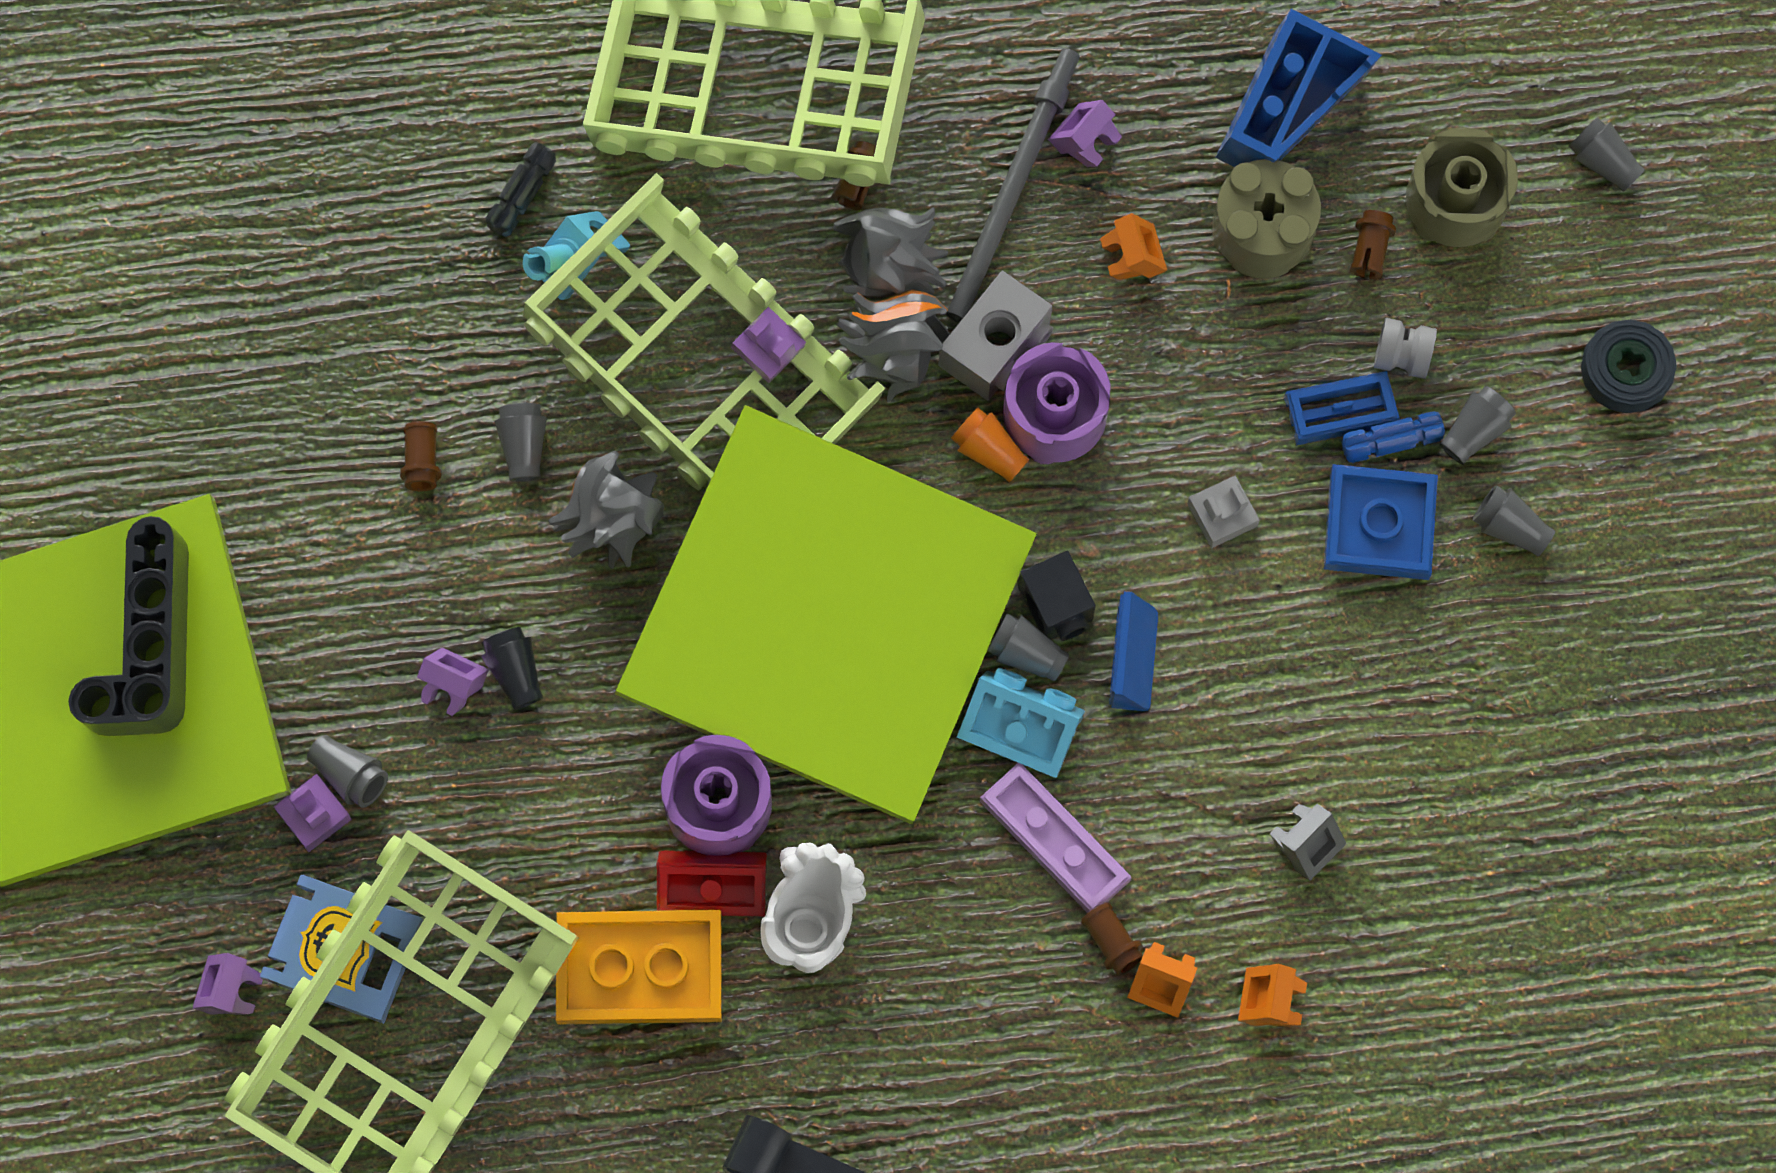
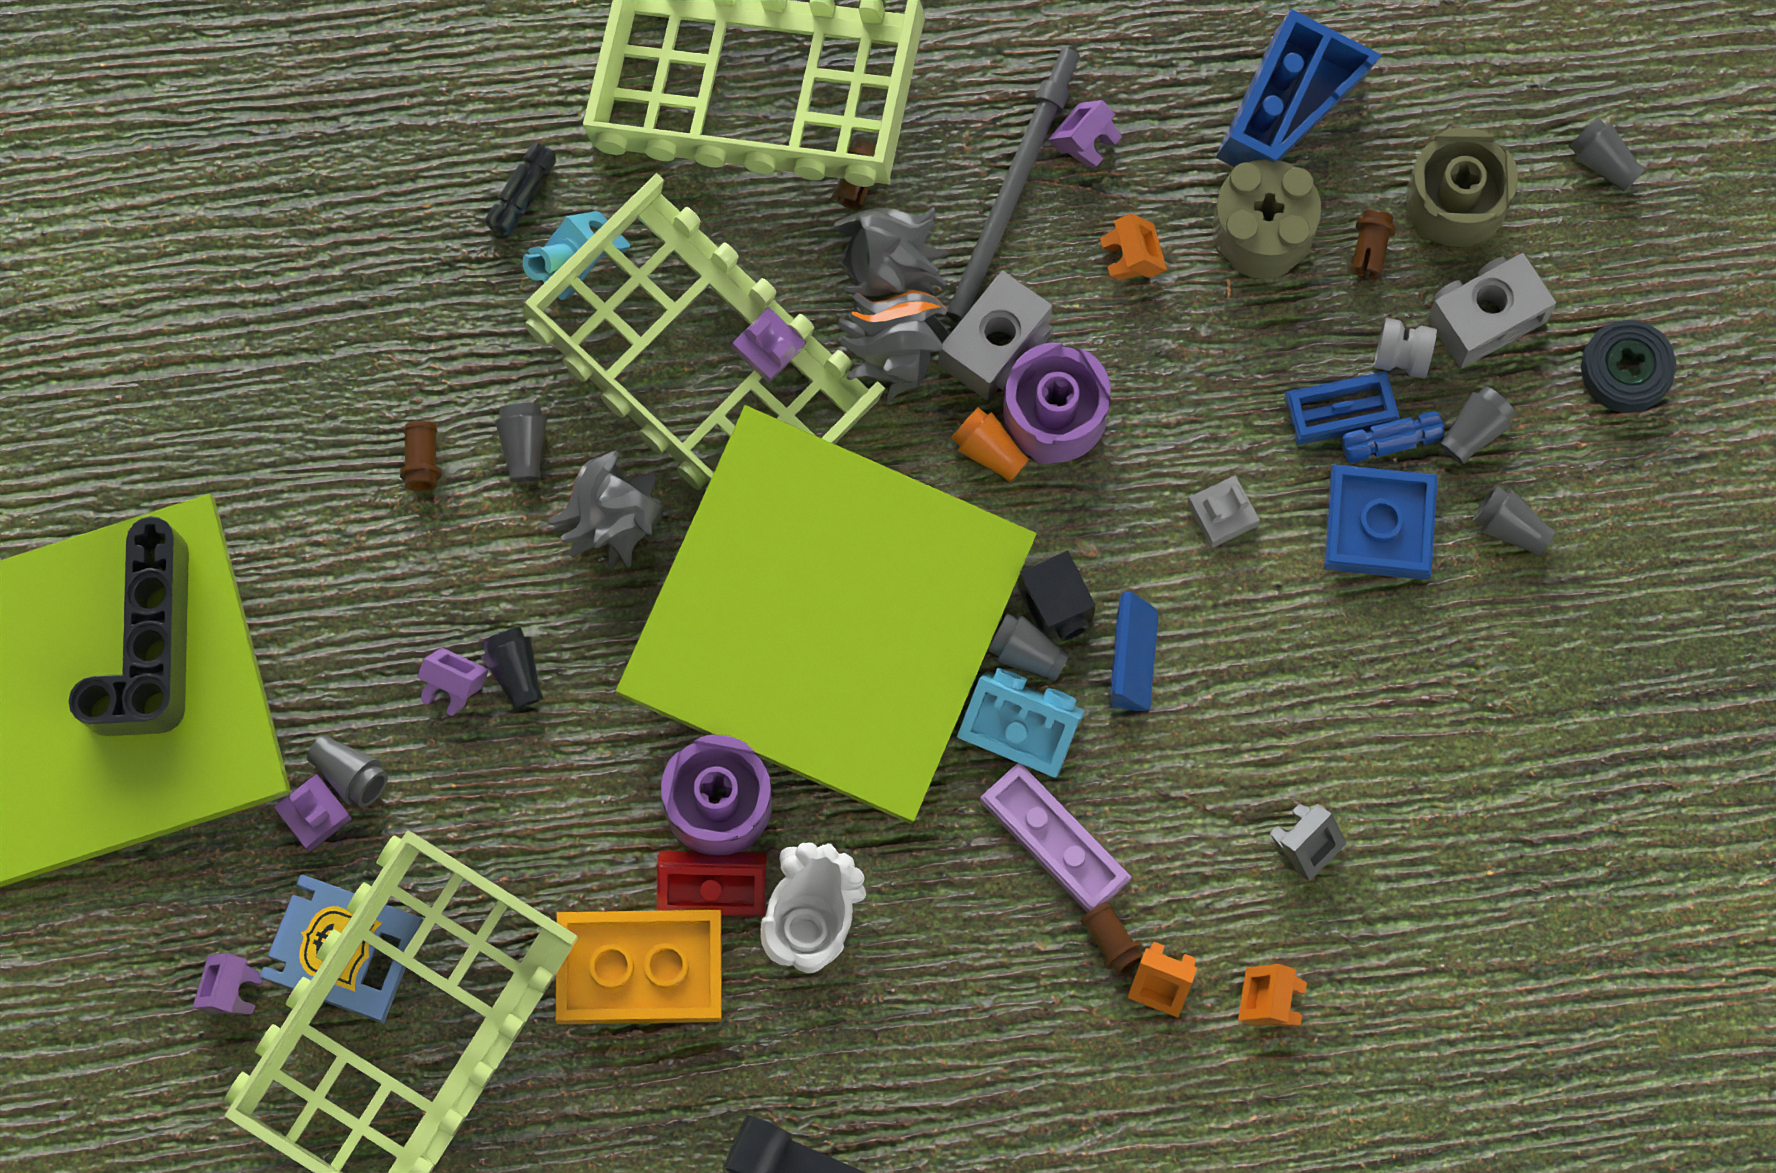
(1474, 333): none -> light grey brick

